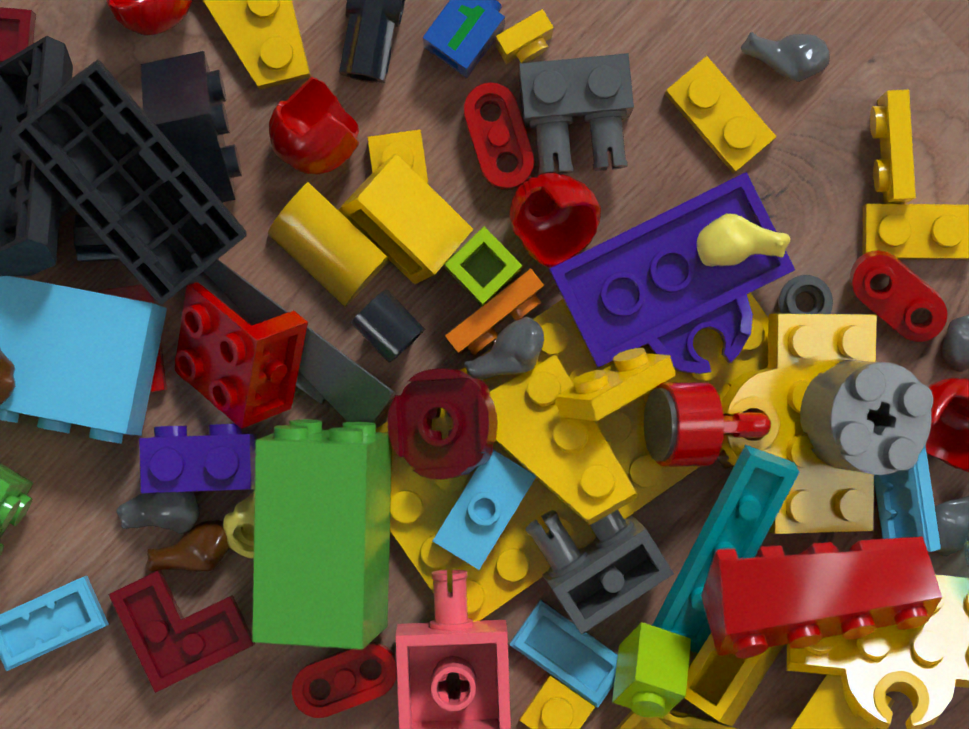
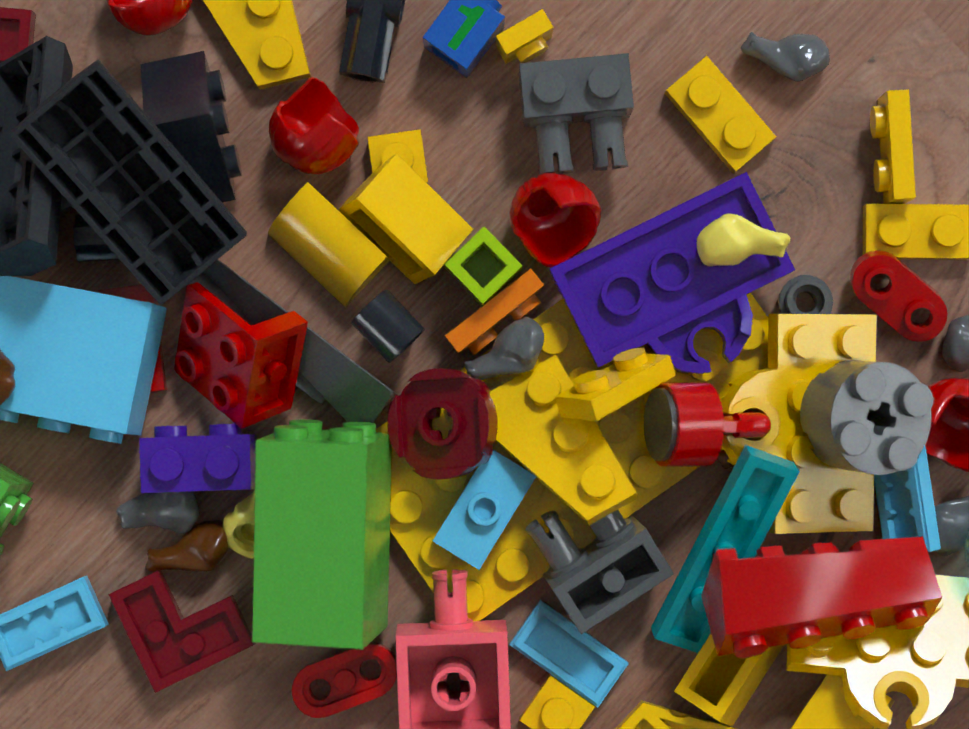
(498, 137): red plate -> none
(651, 671): lime brick -> none

